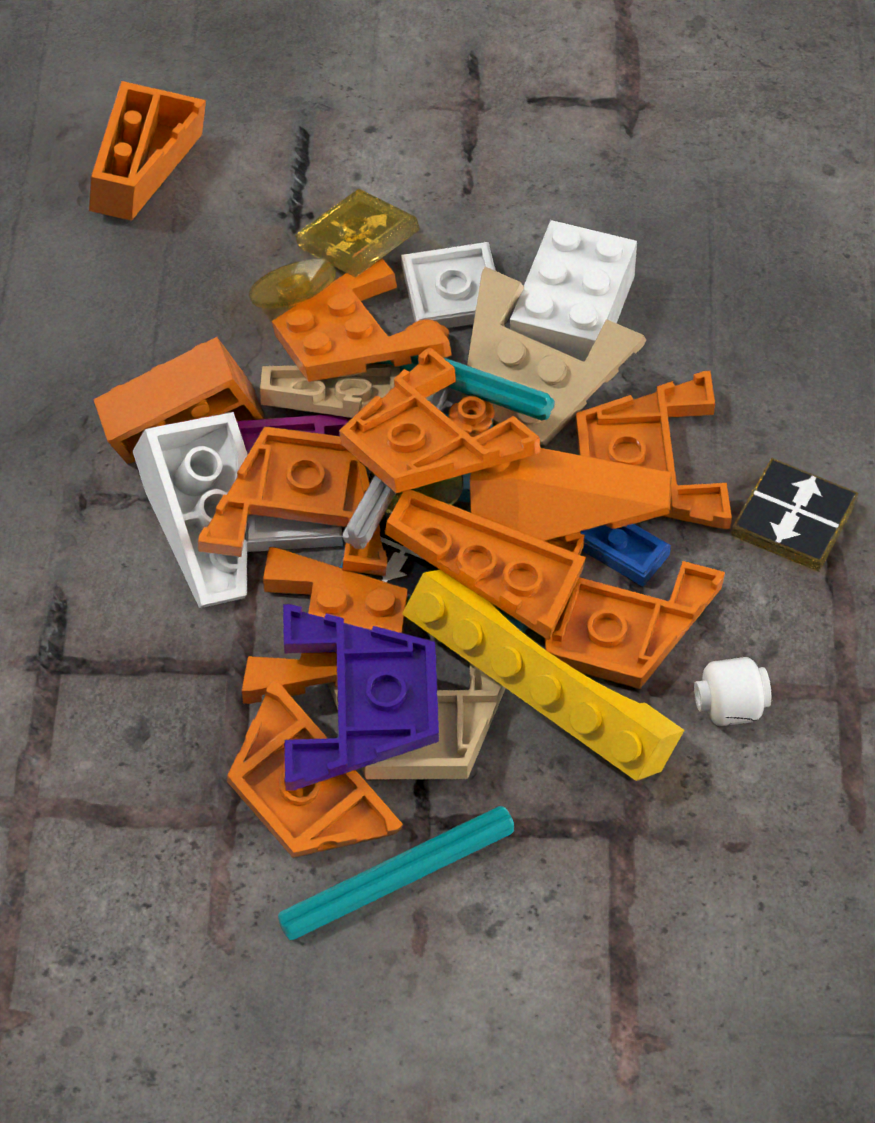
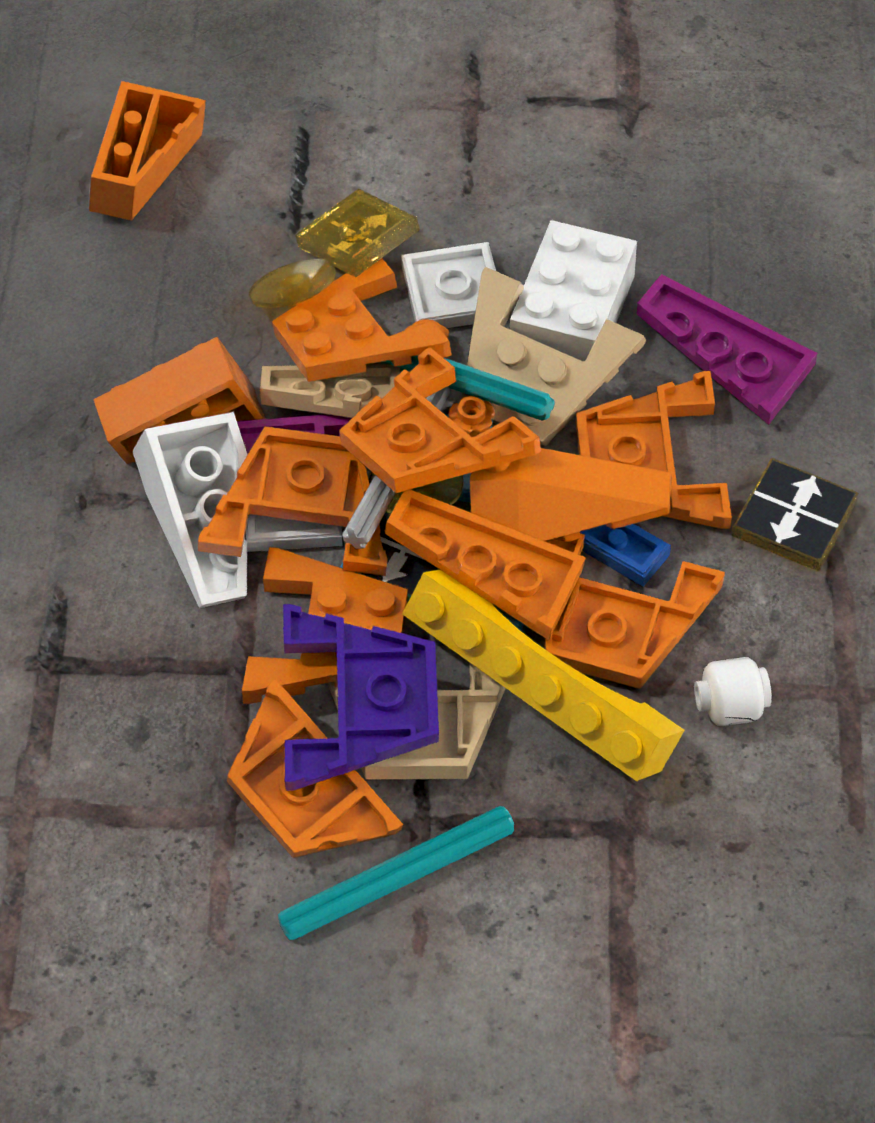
(740, 353): none -> magenta wing

